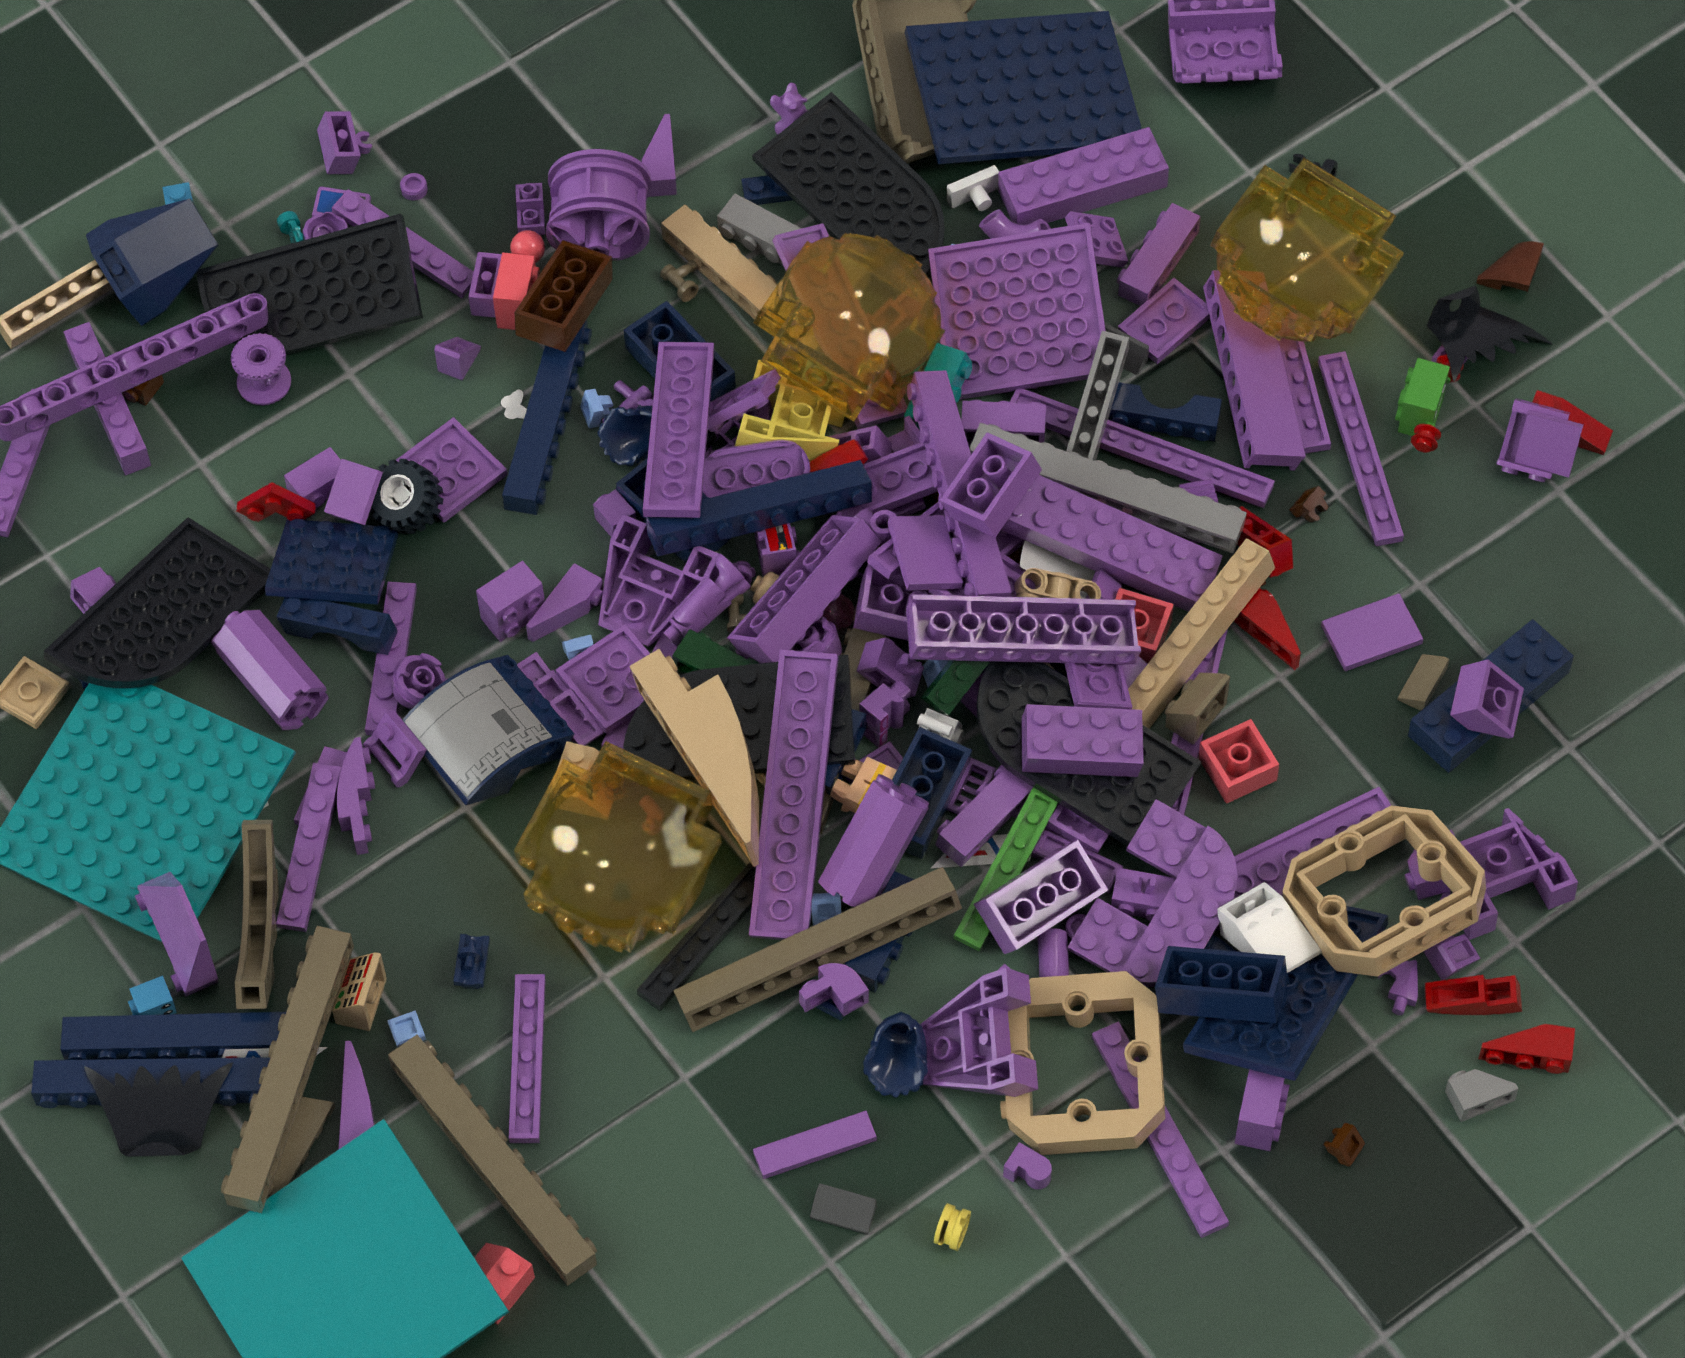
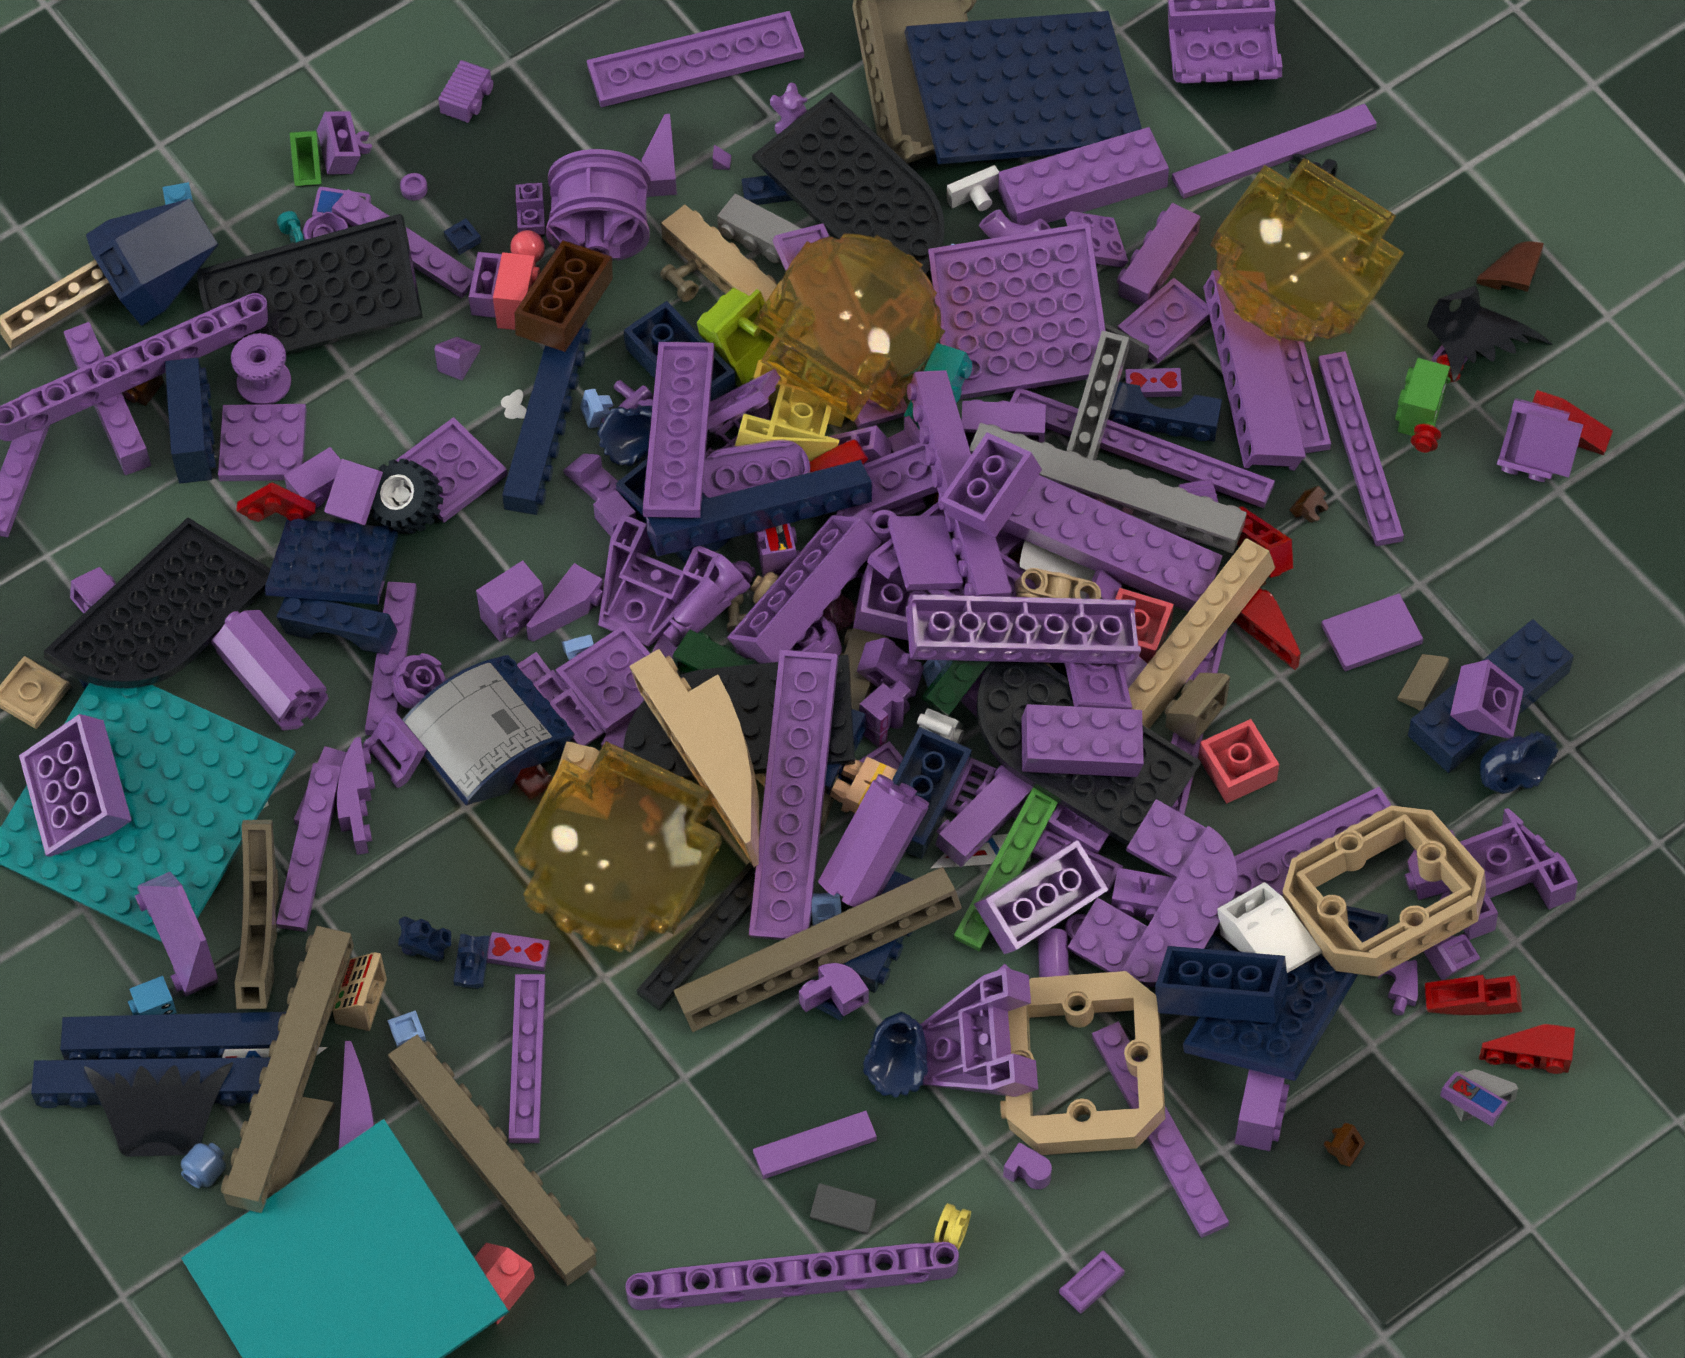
(74, 785): none -> medium lavender slope
(190, 420): none -> dark blue brick
(203, 1165): none -> medium blue head
(261, 441): none -> medium lavender plate
(306, 158): none -> bright green slope
(423, 939): none -> dark blue hips
(462, 236): none -> dark blue plate
(465, 91): none -> medium lavender brick
(518, 951): none -> medium lavender tile
(533, 780): none -> clear red plate
(591, 476): none -> medium lavender slope
(695, 59): none -> medium lavender plate
(721, 159): none -> medium lavender piece
(734, 334): none -> lime piece
(792, 1276): none -> medium lavender beam
(1091, 1282): none -> medium lavender tile
(1156, 382): none -> medium lavender tile
(1273, 151): none -> medium lavender tile
(1473, 1098): none -> slope
(1518, 762): none -> dark blue piece

